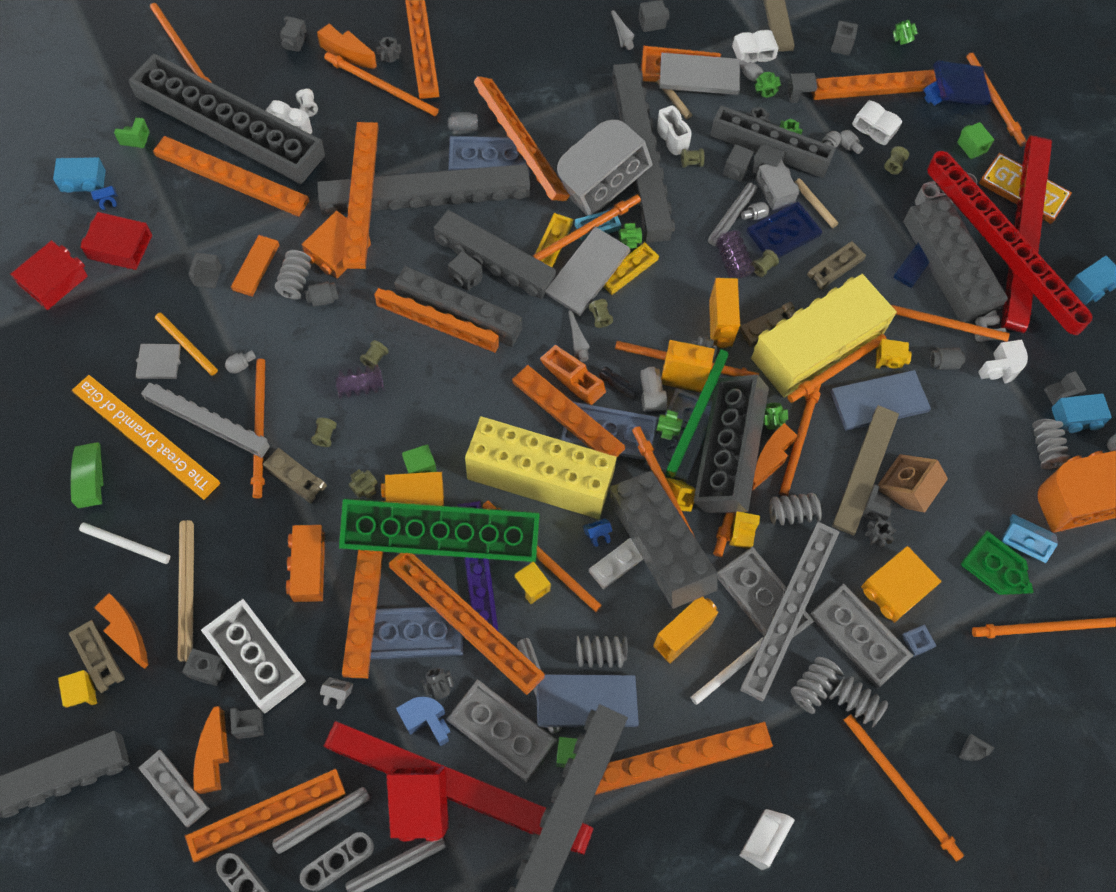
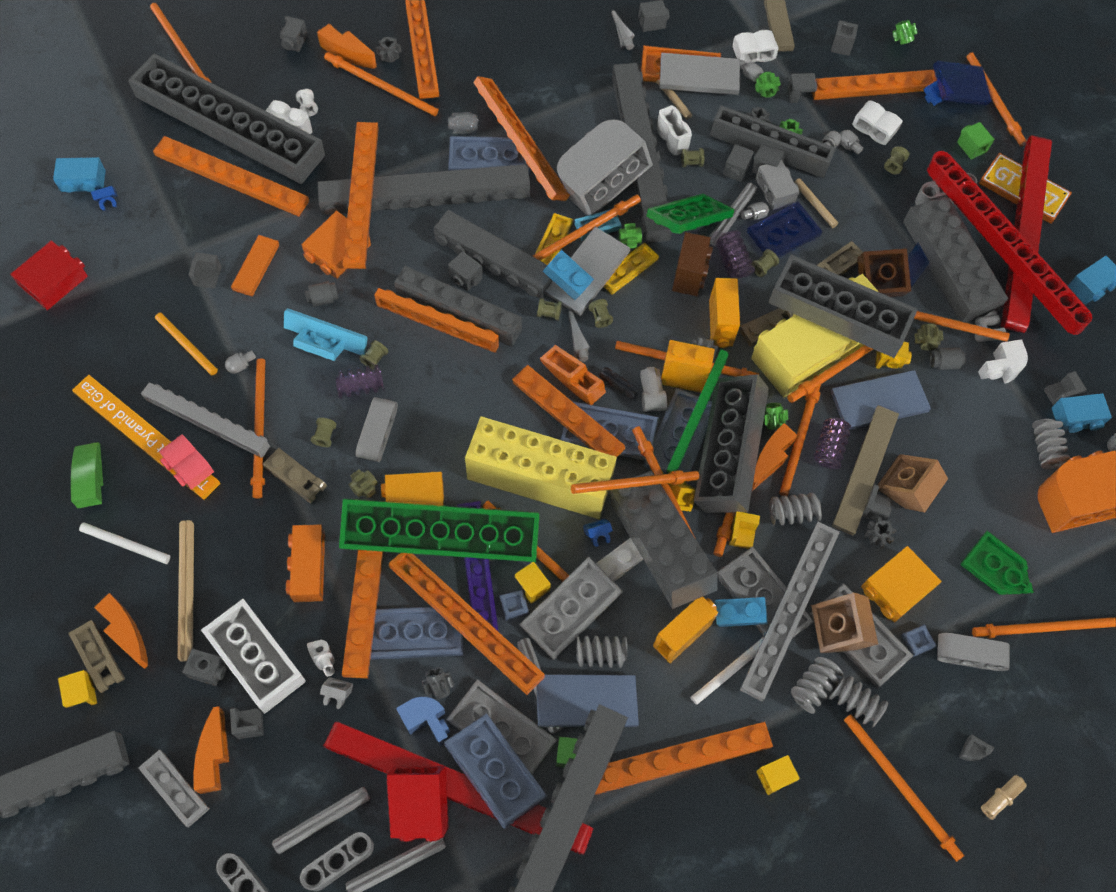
(116, 240): red brick -> none
(133, 136): bright green panel -> none
(158, 361): light grey piece -> none
(186, 462): none -> coral brick
(265, 815): orange plate -> none
(293, 274): light grey piece -> none
(323, 337): none -> medium azure bracket
(323, 660): none -> white piece
(376, 429): none -> light grey beam
(419, 460): bright green panel -> none
(495, 771): none -> sand blue tile
(514, 604): none -> sand blue tile
(549, 309): none -> olive bush
(568, 275): none -> dark azure brick
(571, 608): none -> light grey tile
(669, 425): bright green gear -> none
(675, 478): none -> orange bar
(690, 213): none -> green plate
(692, 264): none -> reddish brown brick
(741, 612): none -> dark azure brick
(766, 838): white tile -> none
(777, 774): none -> yellow panel
(832, 443): none -> clear purple piece
(843, 306): none -> dark grey brick
(844, 624): none -> medium nougat slope
(886, 271): none -> reddish brown brick
(929, 336): none -> olive gear
(973, 652): none -> light grey beam
(1003, 797): none -> tan axle
(1030, 538): dark azure panel -> none

